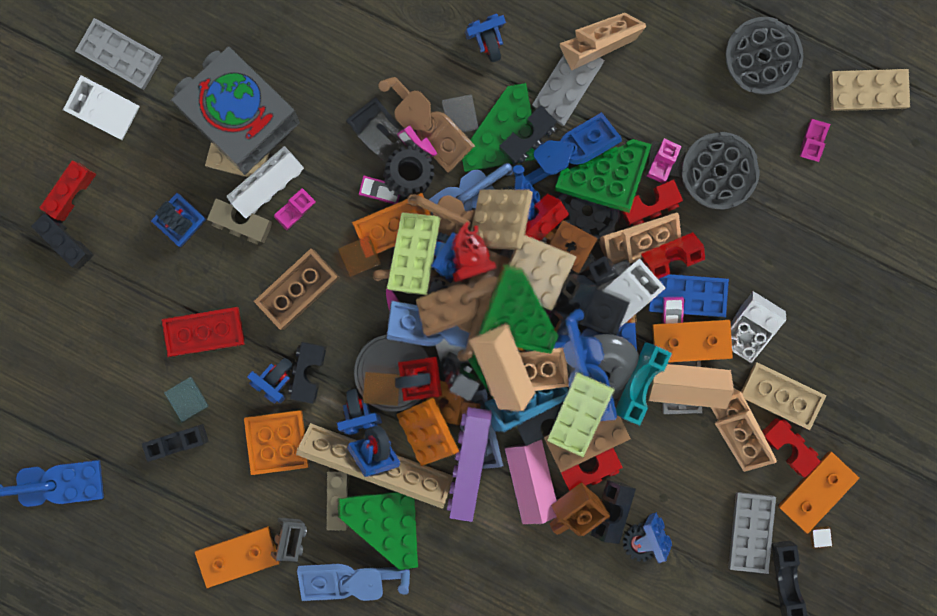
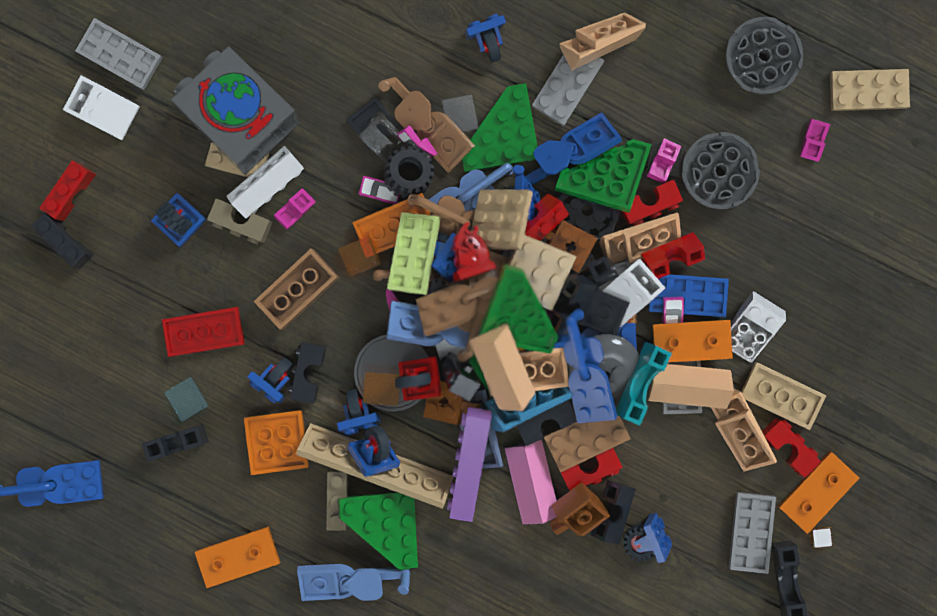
(283, 538): dark grey window -> none
(427, 432): orange plate -> none
(516, 148): black arch -> none
(580, 414): yellowish green plate -> none

